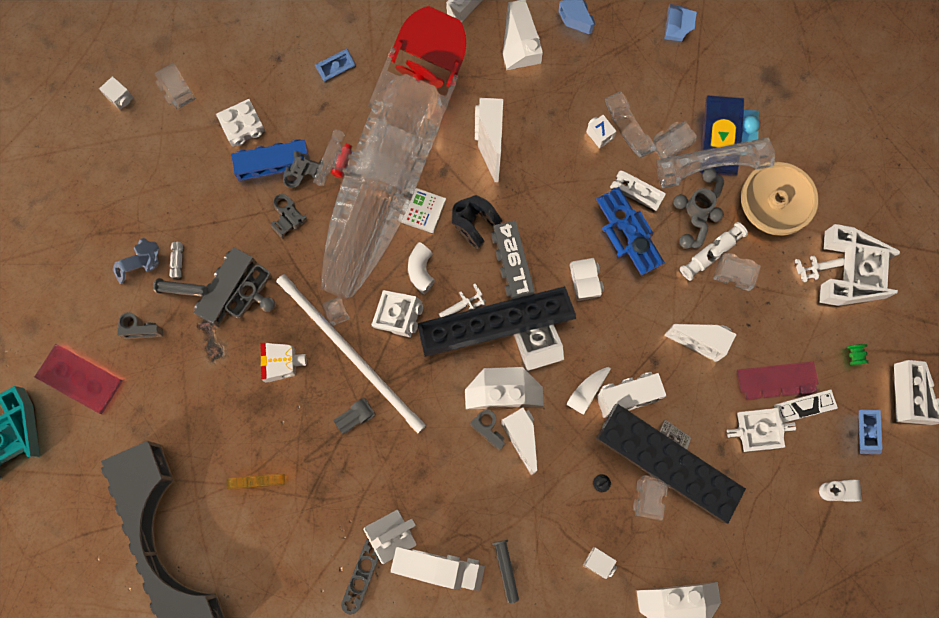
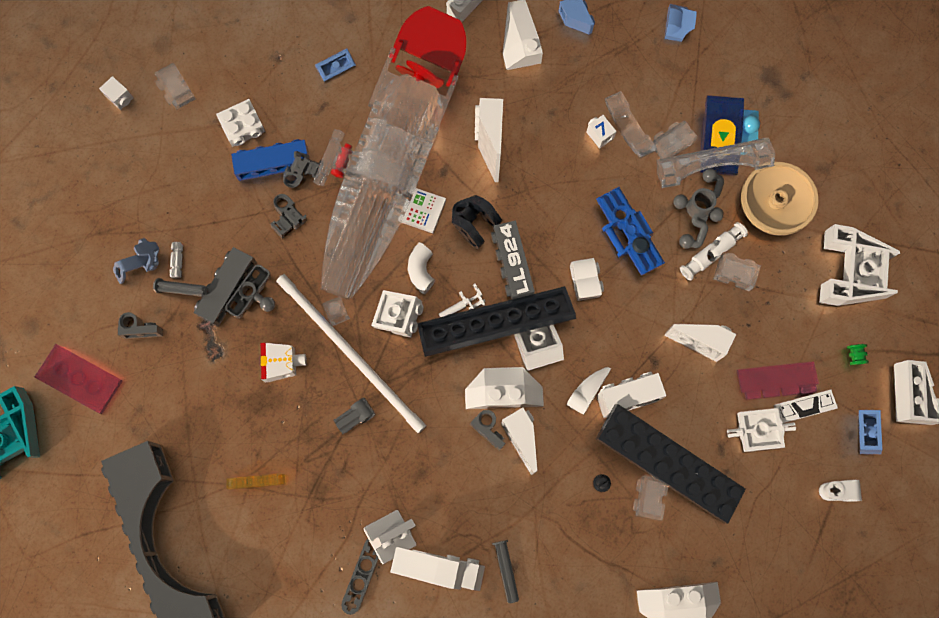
(600, 563): white brick -> none
(638, 190): white plate -> none
(675, 434): sticker -> none
(817, 266): white piece -> none

